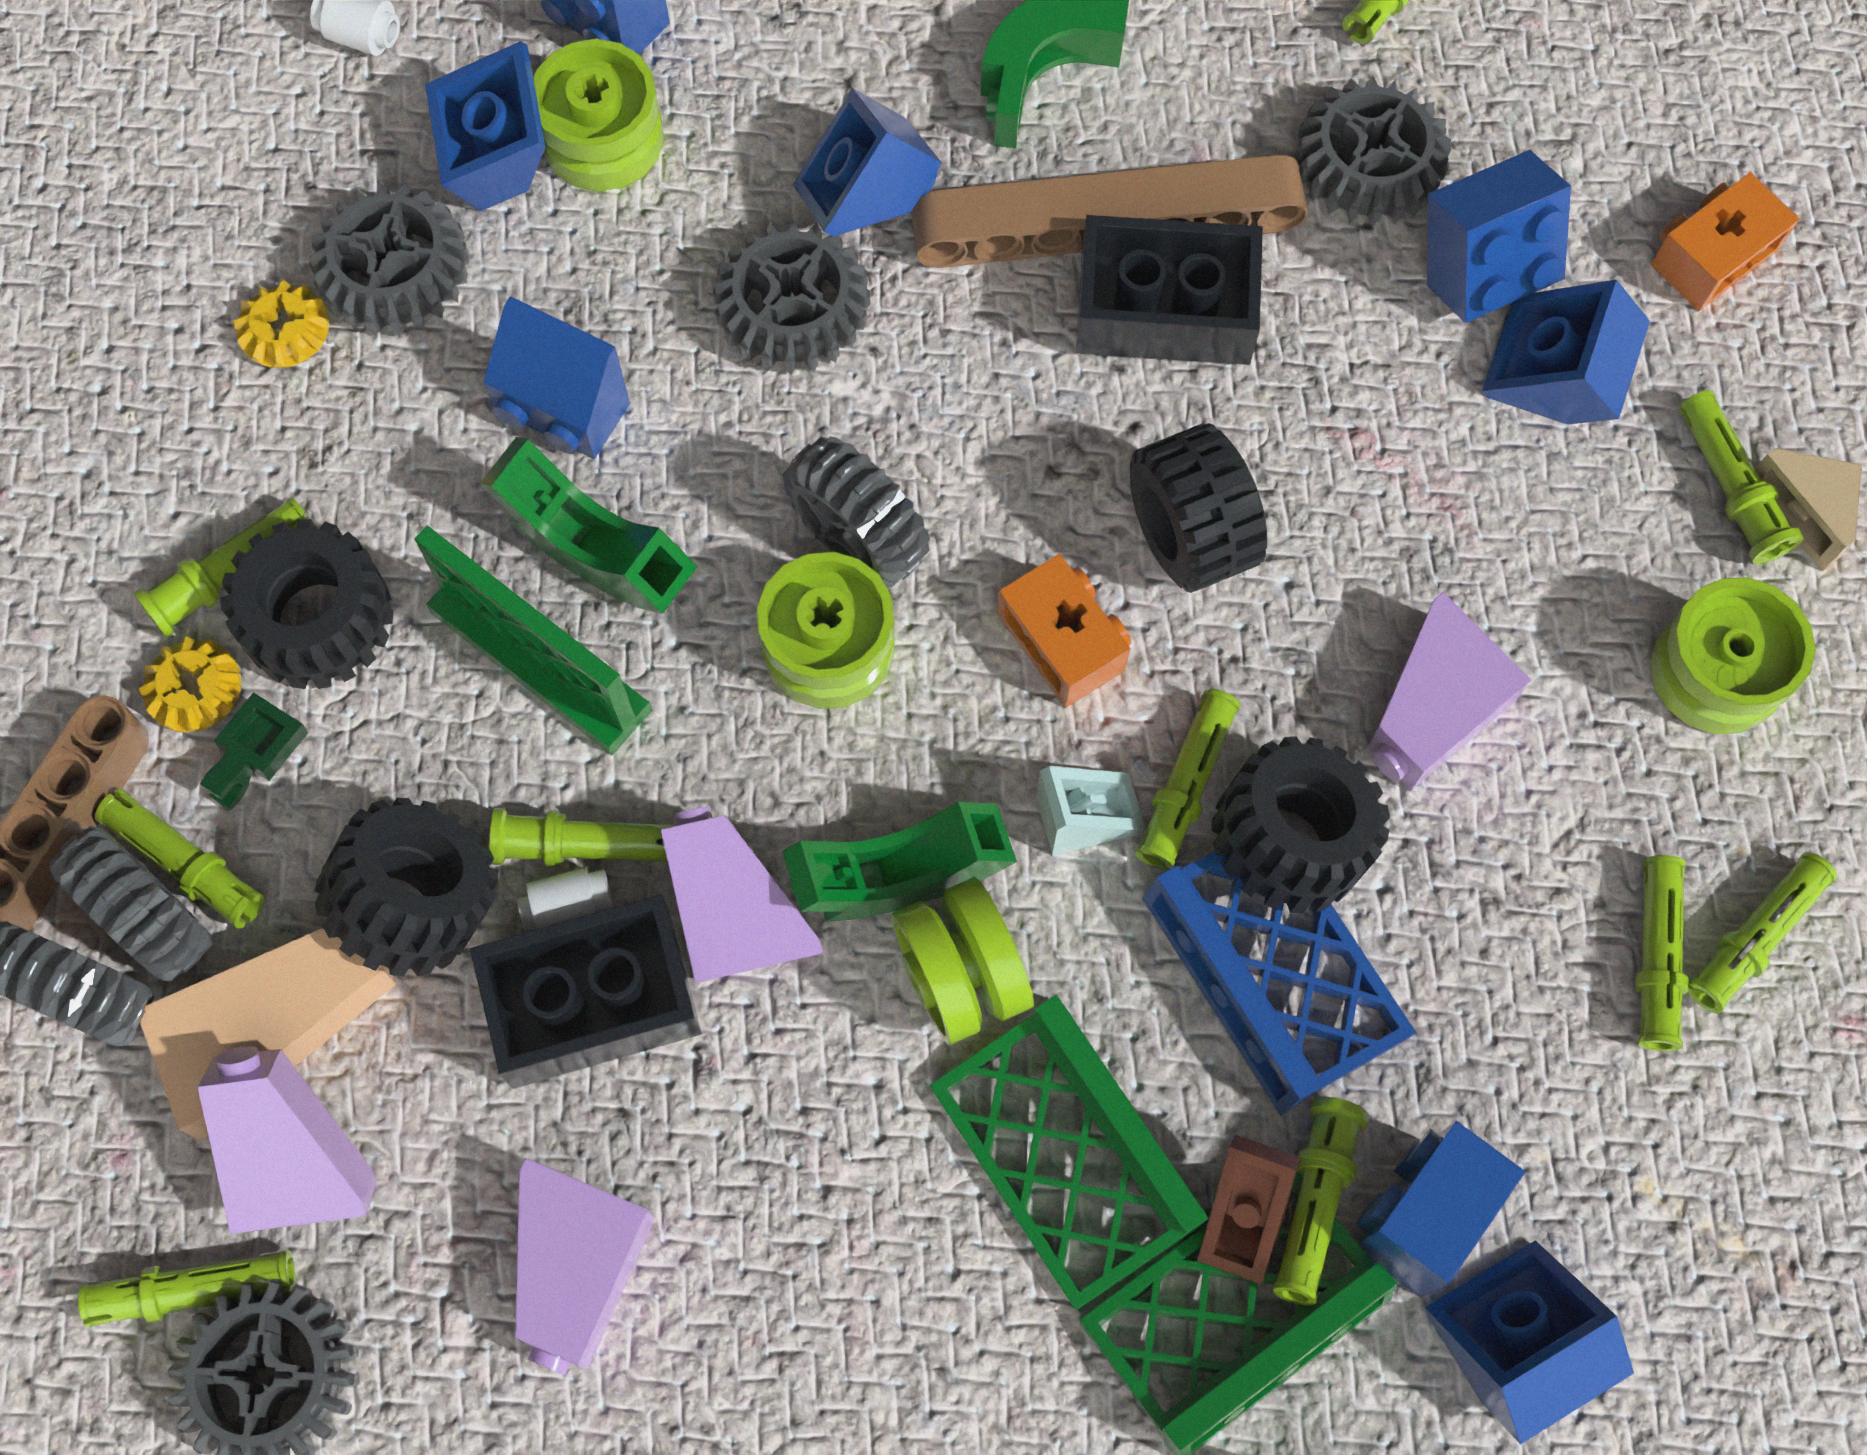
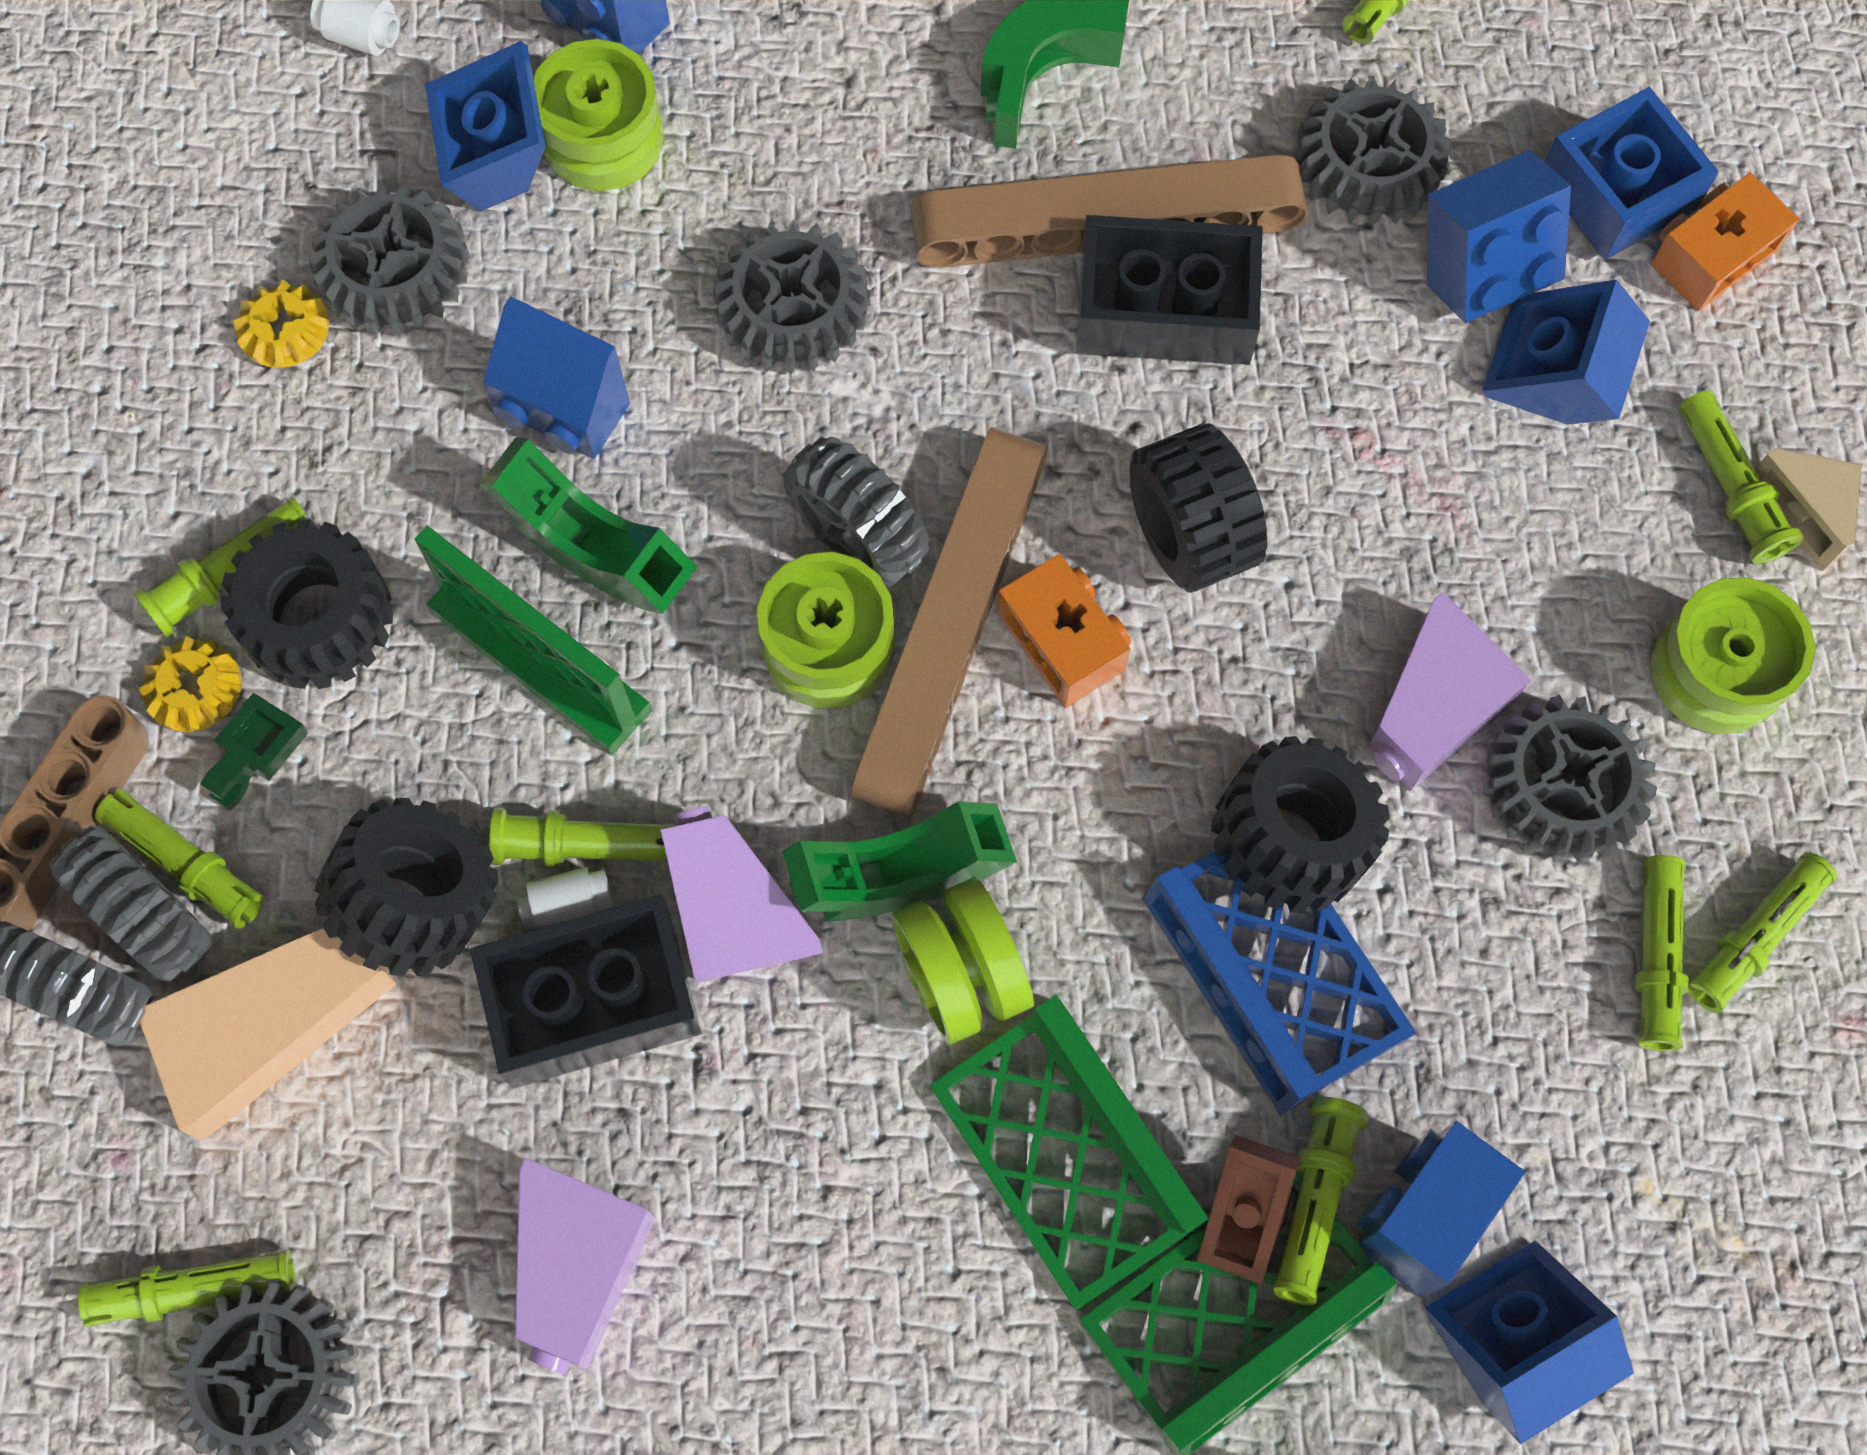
(278, 1146): lavender slope -> none
(865, 167): blue slope -> none
(949, 624): none -> medium nougat beam
(1086, 807): light aqua slope -> none
(1179, 800): lime pin -> none
(1553, 735): none -> dark grey gear
(1630, 172): none -> blue brick

